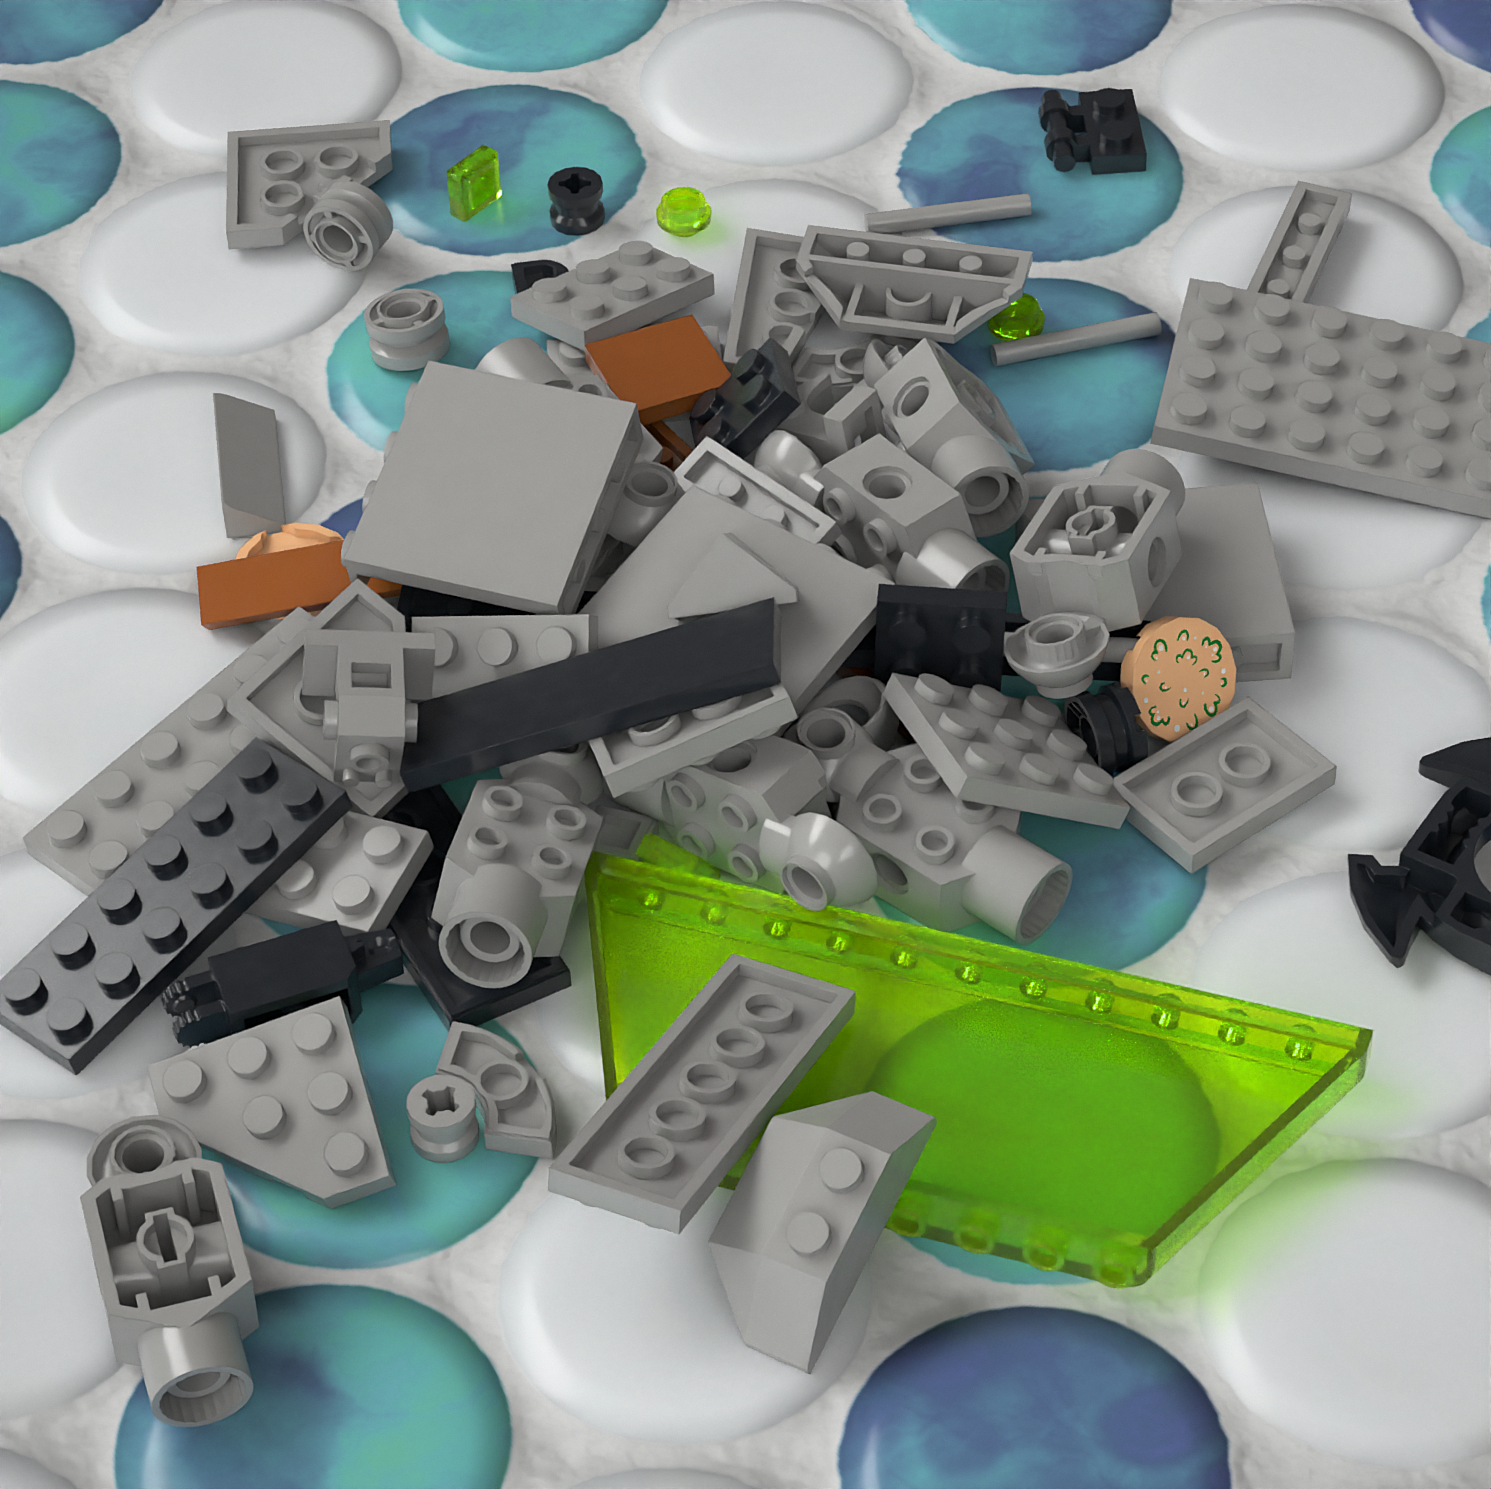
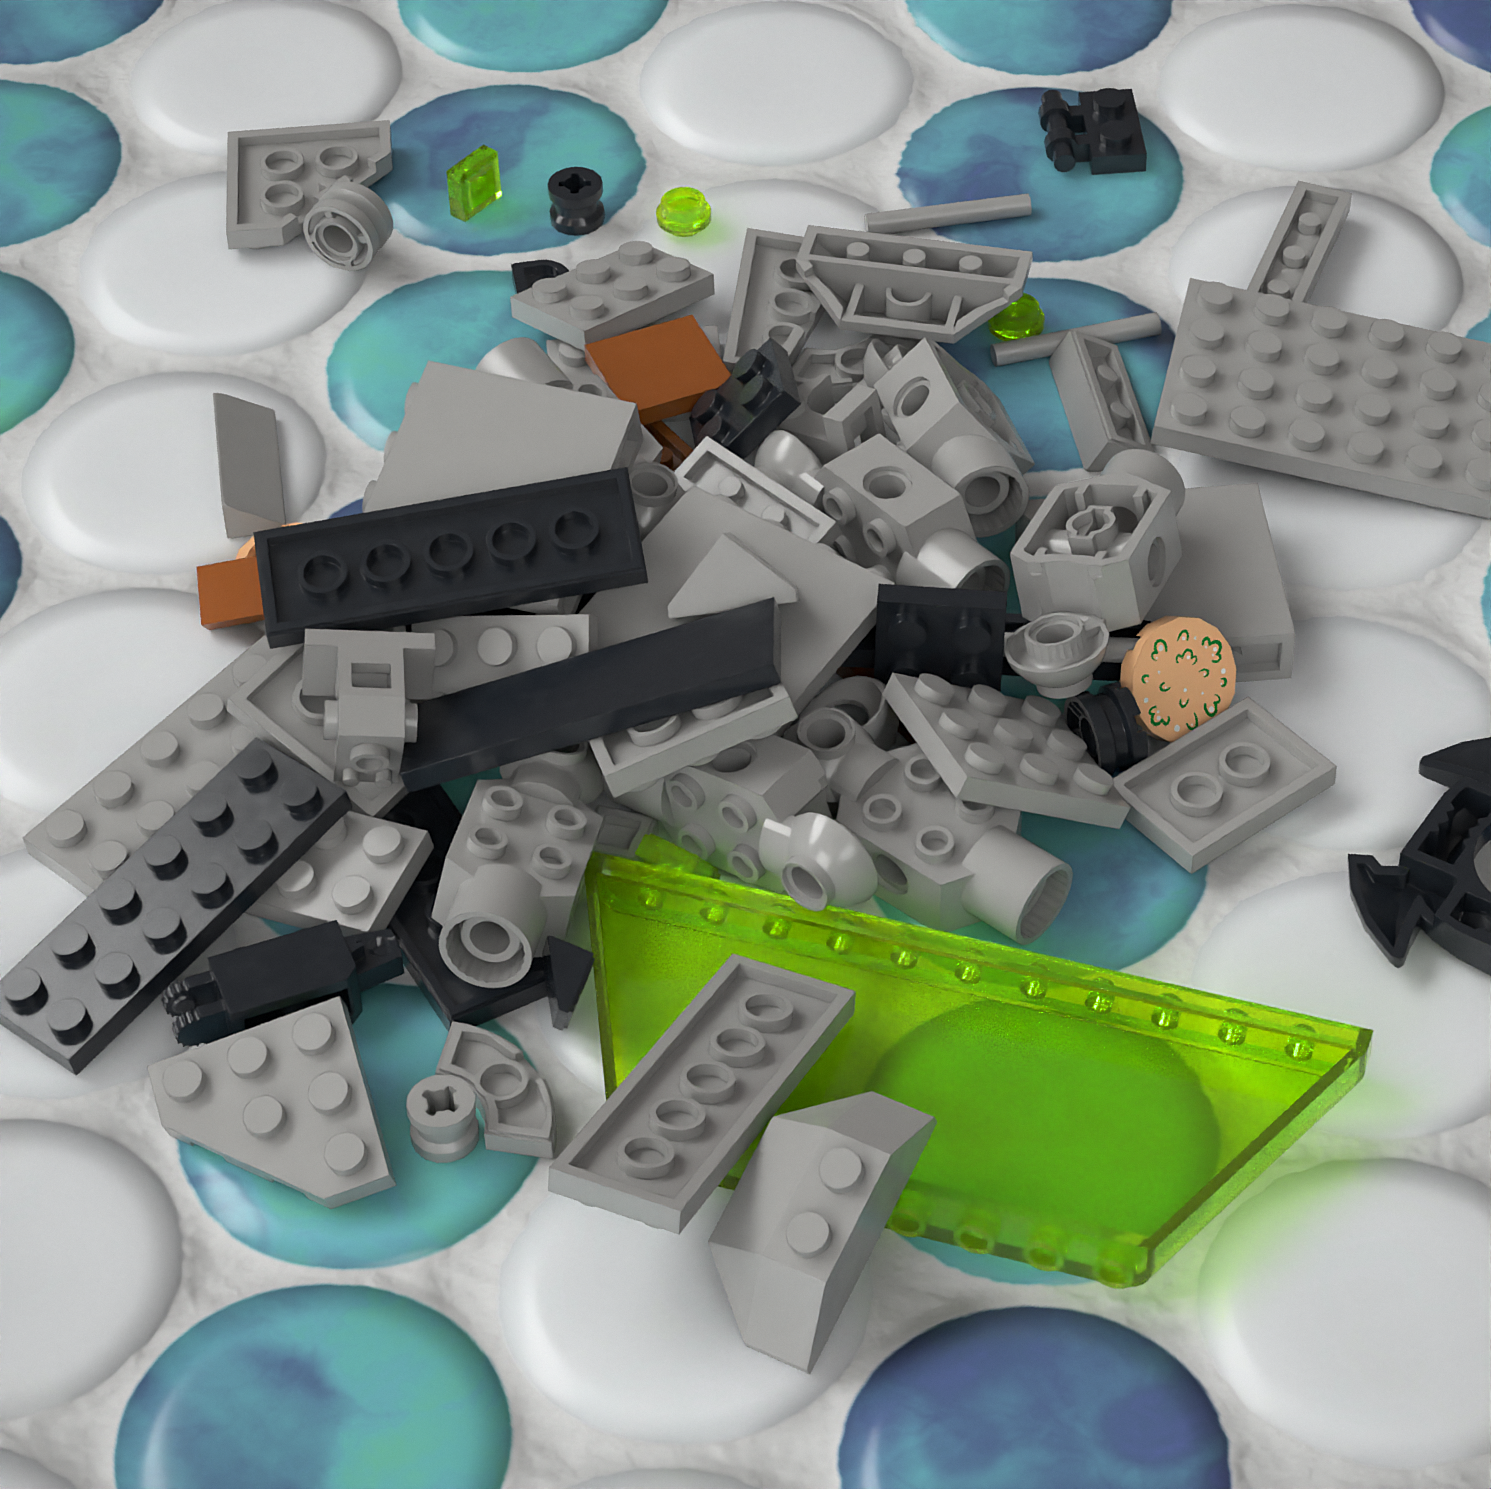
(171, 1268): light grey brick -> none
(407, 329): light grey wheel -> none
(450, 557): none -> black tile
(565, 975): none -> black slope
(1097, 399): none -> light grey slope

